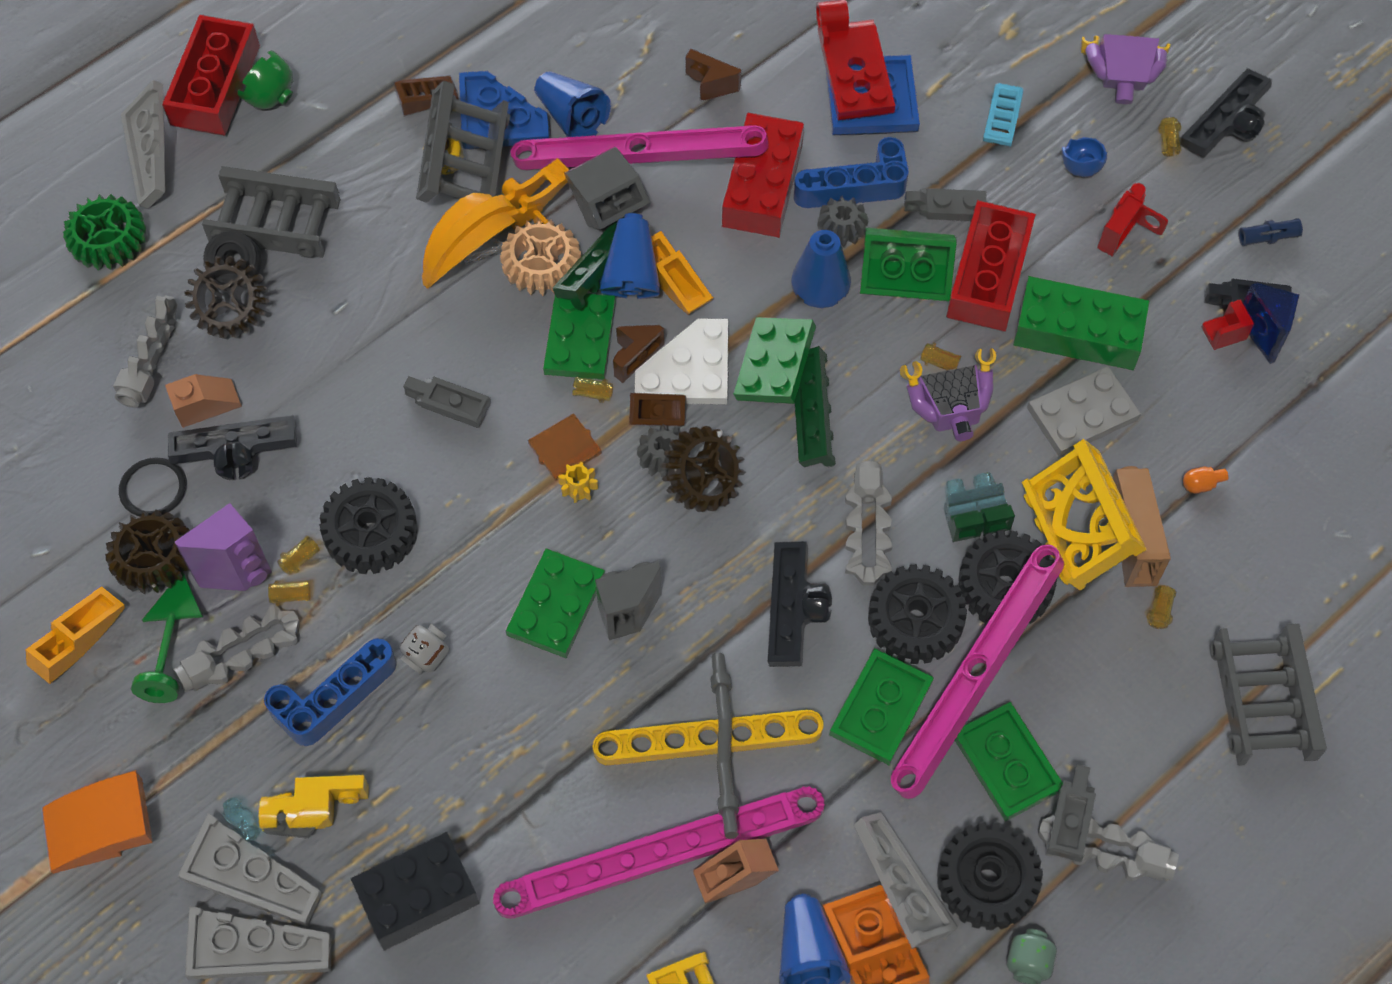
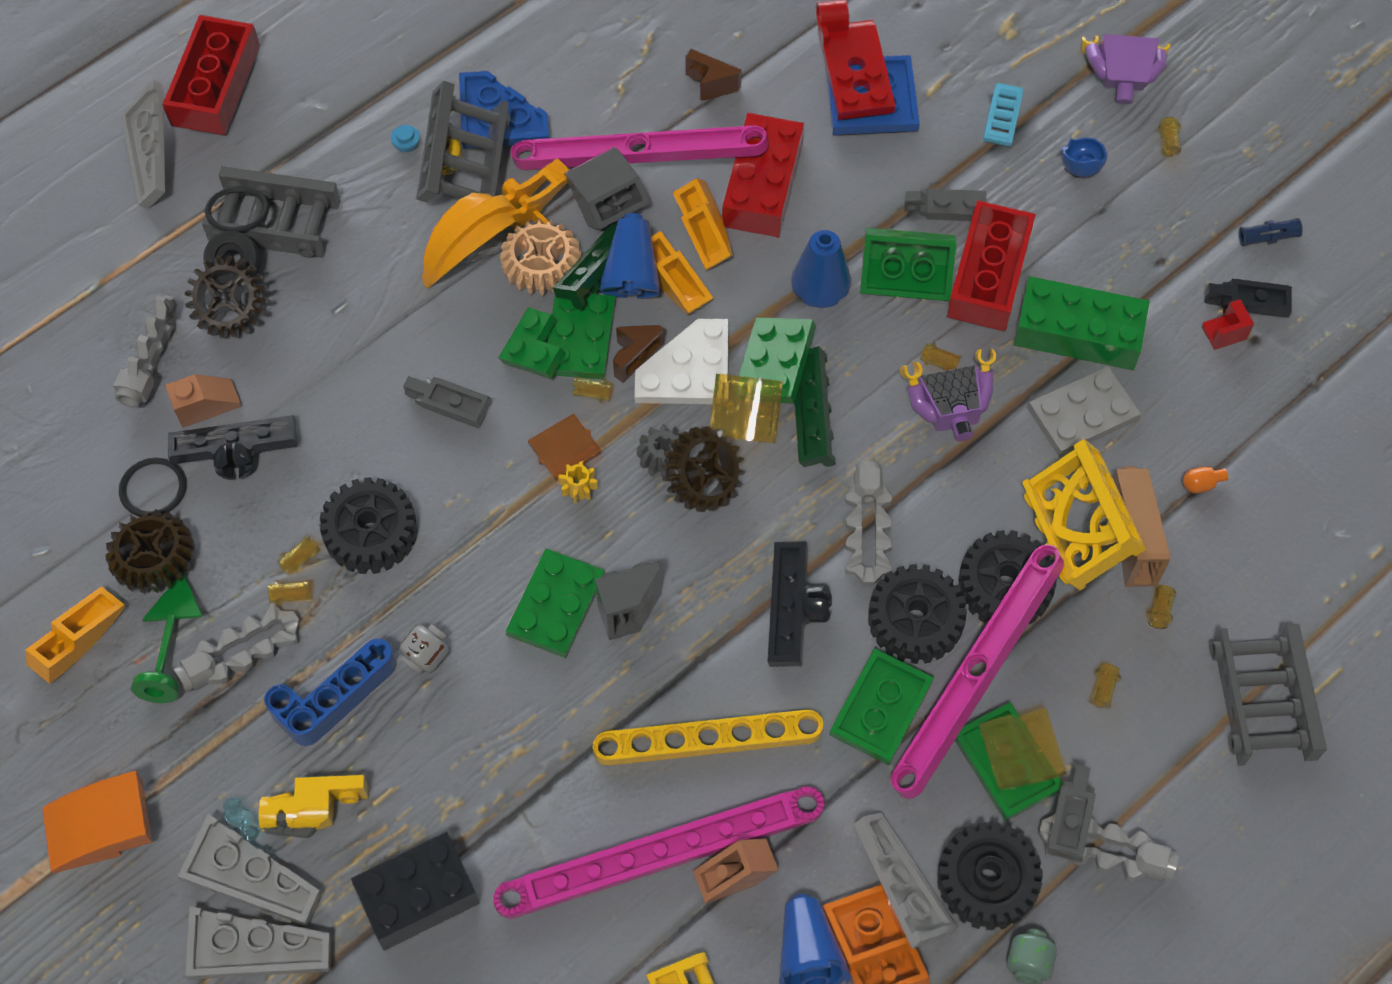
(103, 223): green gear -> none
(216, 196): none -> black tyre
(224, 552): medium lavender slope -> none
(268, 83): green cylinder -> none
(405, 138): none -> dark azure plate
(409, 90): reddish brown slope -> none
(527, 346): none -> green plate
(573, 104): blue cone -> none
(657, 409): reddish brown slope -> none
(703, 222): none -> light orange slope
(727, 802): dark grey bar -> none
(746, 407): none -> clear yellow slope
(843, 219): dark grey gear -> none
(864, 182): blue beam -> none
(976, 509): hips -> none
(1023, 749): none -> clear yellow slope
(1105, 685): none -> clear yellow pin
(1125, 216): red piece -> none
(1230, 114): black plate -> none
(1272, 317): clear blue slope -> none

